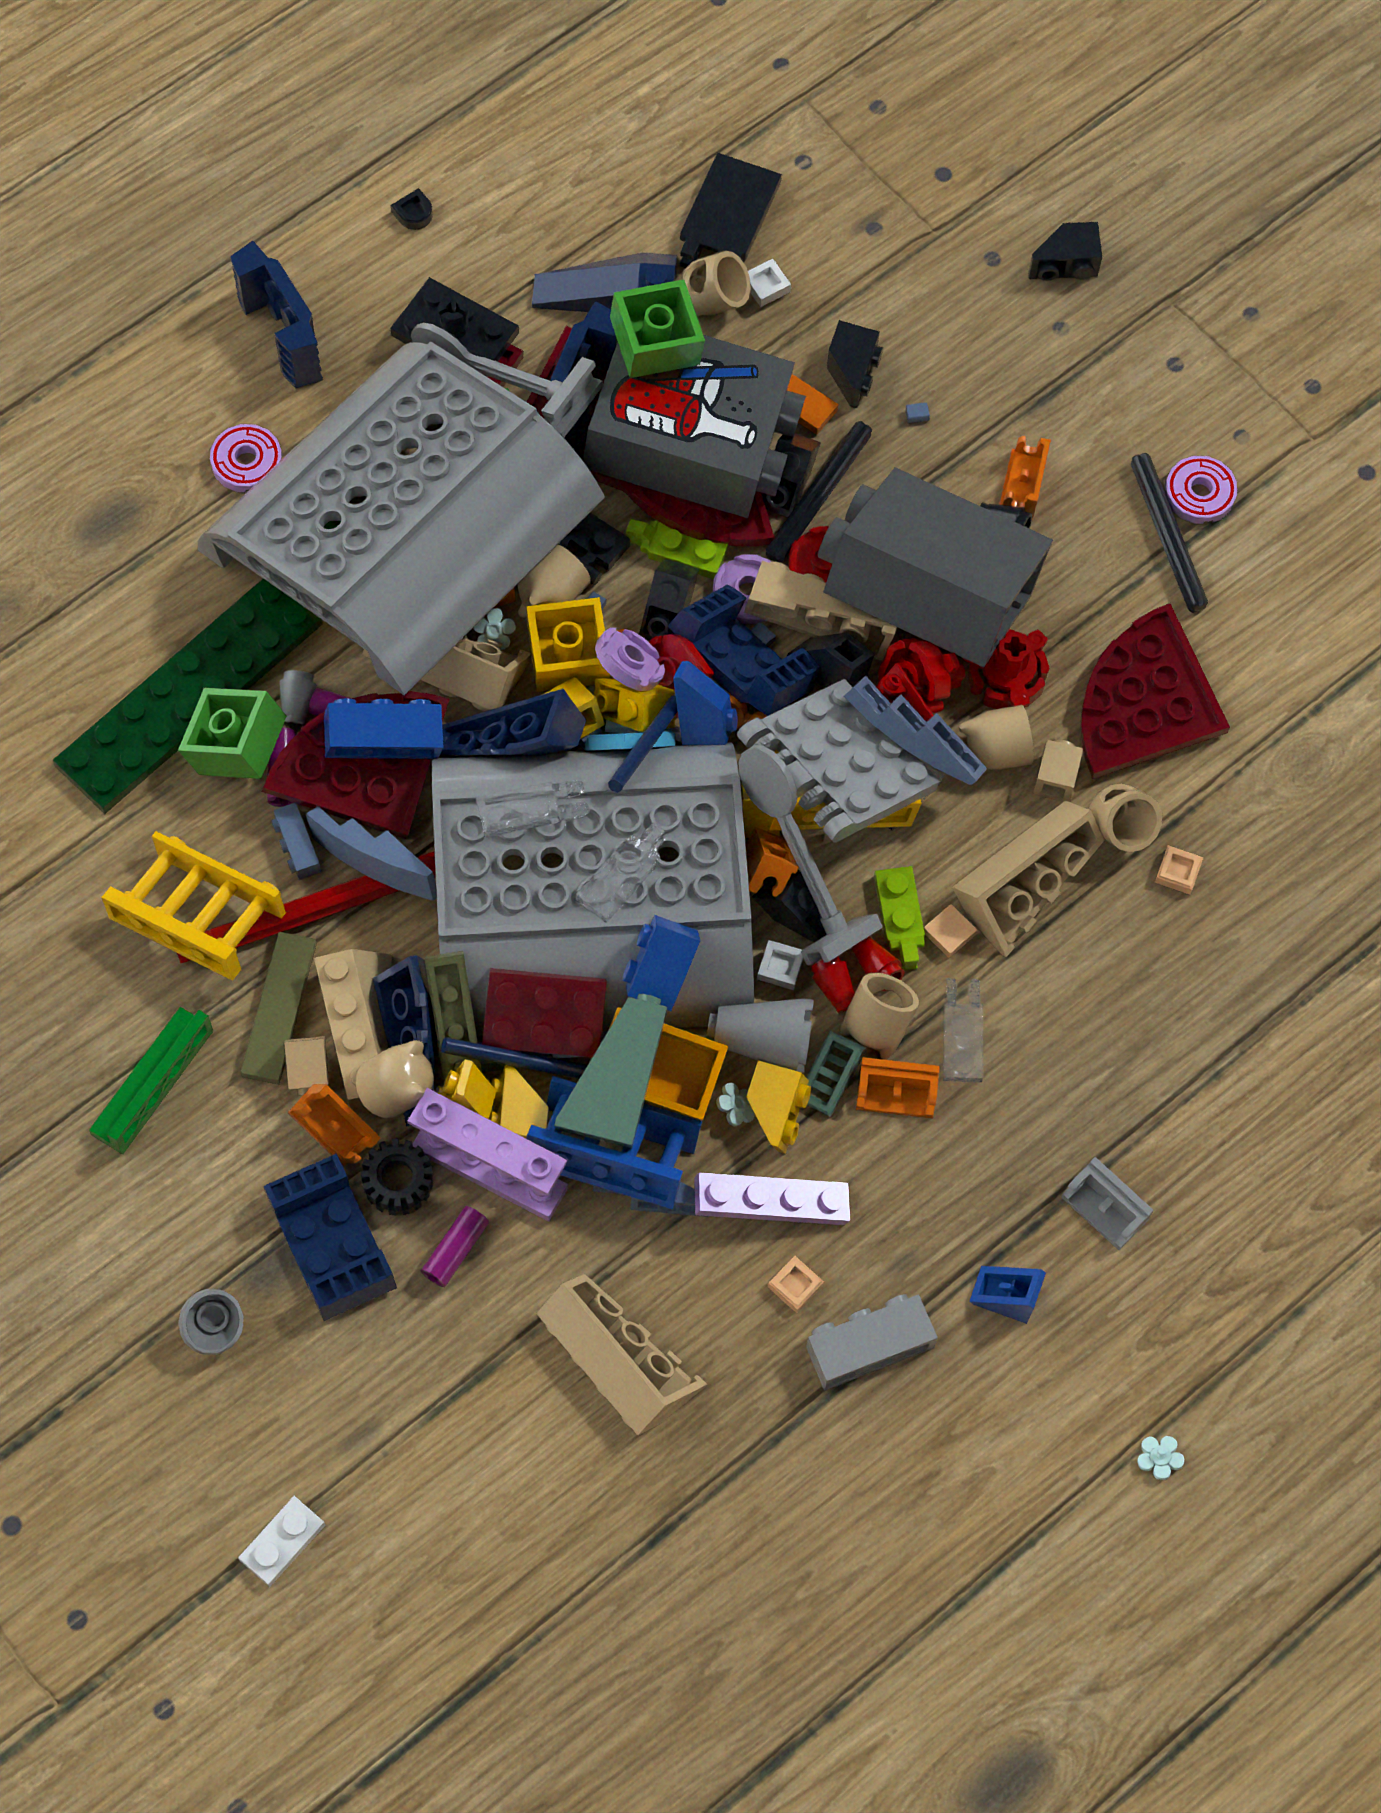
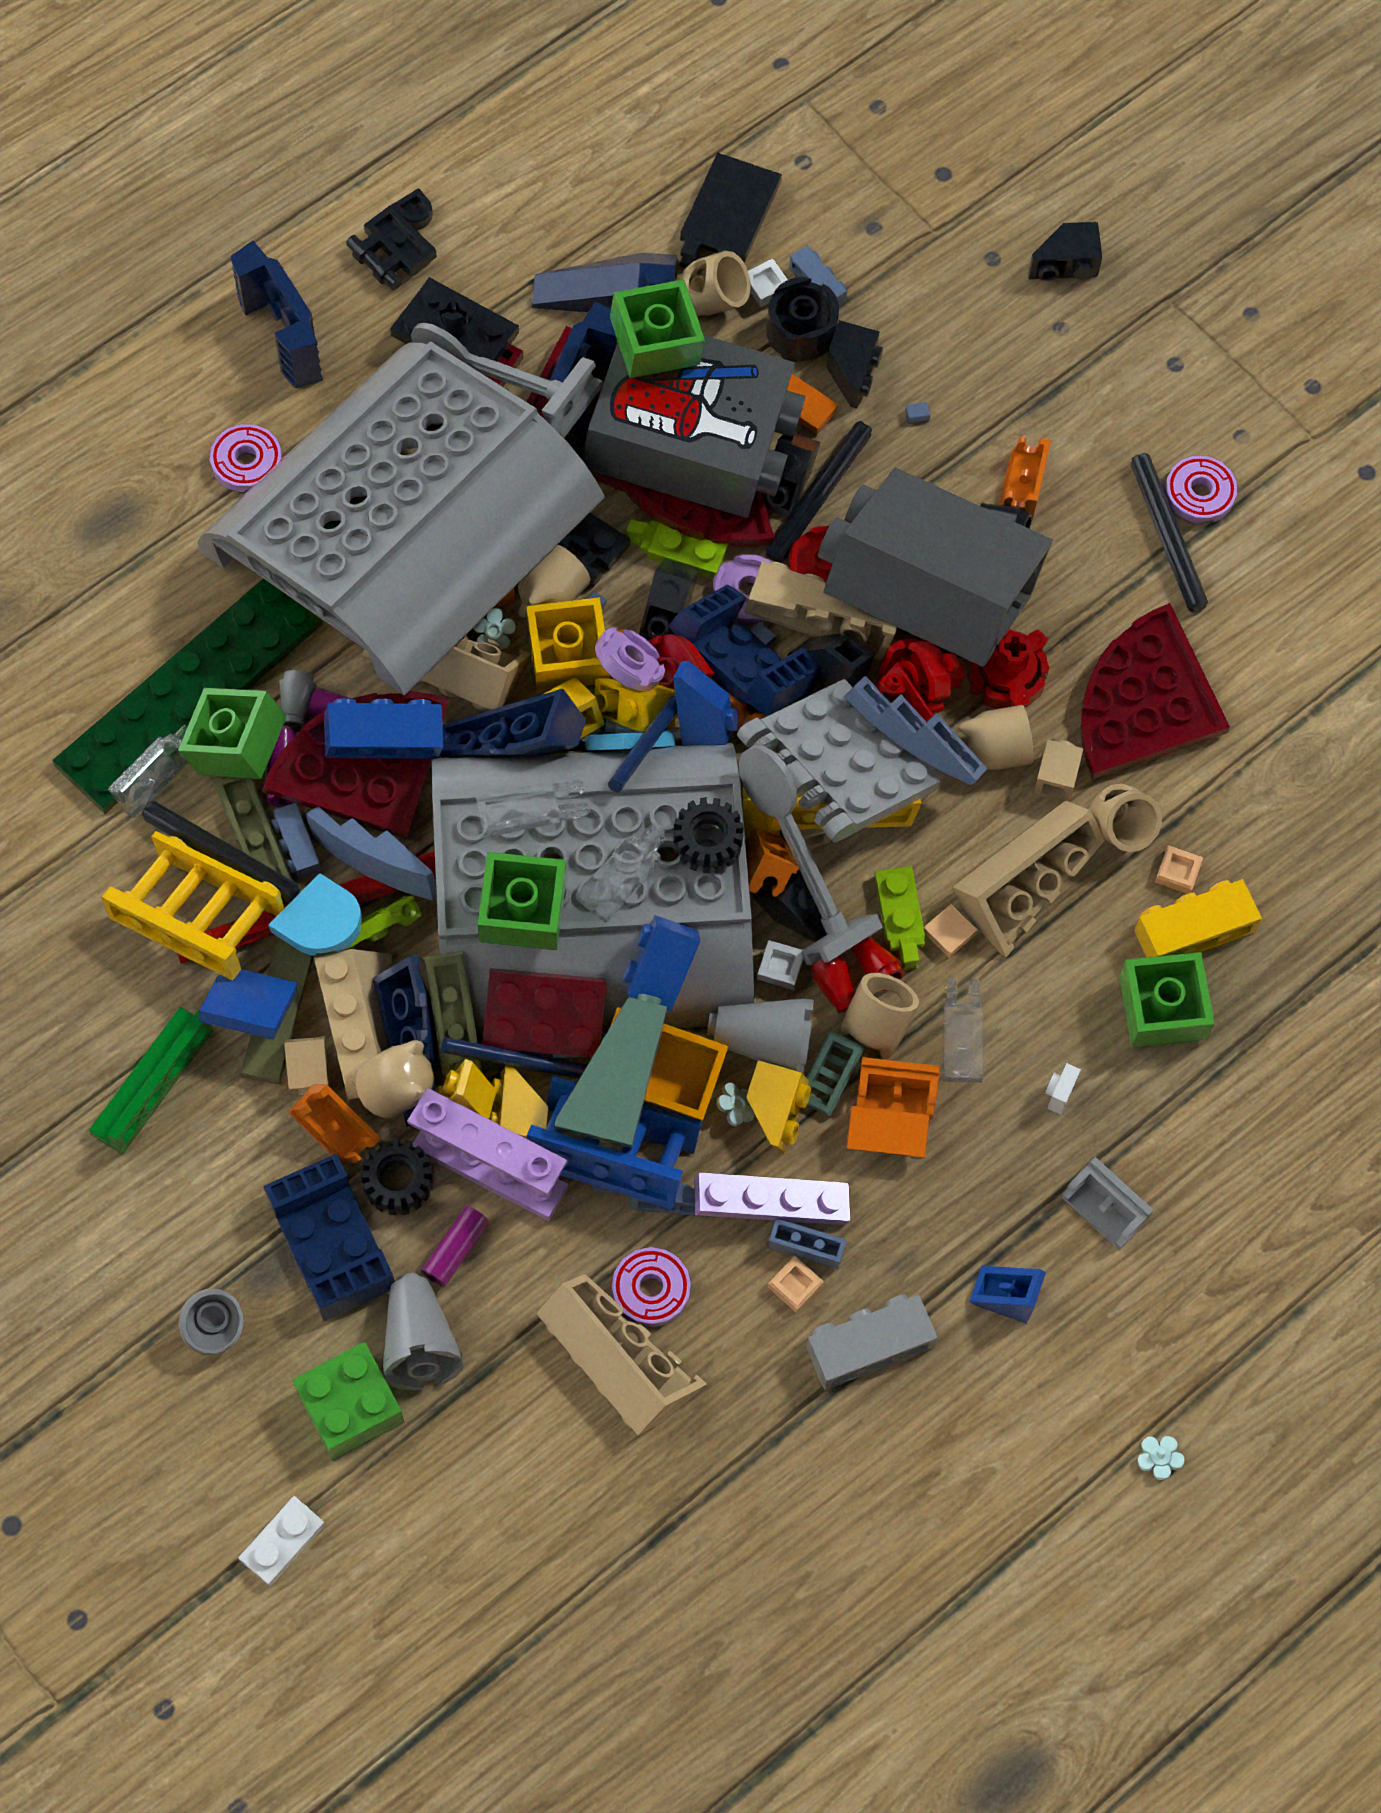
(149, 773): none -> clear hinge
(217, 849): none -> black axle
(248, 1003): none -> blue tile
(250, 822): none -> olive tile
(319, 918): none -> medium azure tile
(348, 1400): none -> bright green brick
(375, 924): none -> lime hinge
(398, 240): none -> black plate
(418, 1337): none -> light grey cone
(522, 901): none -> bright green brick
(654, 1264): none -> lavender tile
(713, 814): none -> black tyre
(802, 319): none -> black brick
(807, 1243): none -> sand blue piece
(809, 265): none -> sand blue piece
(887, 1131): none -> orange hinge
(1061, 1088): none -> white plate
(1166, 999): none -> bright green brick
(1198, 921): none -> yellow brick

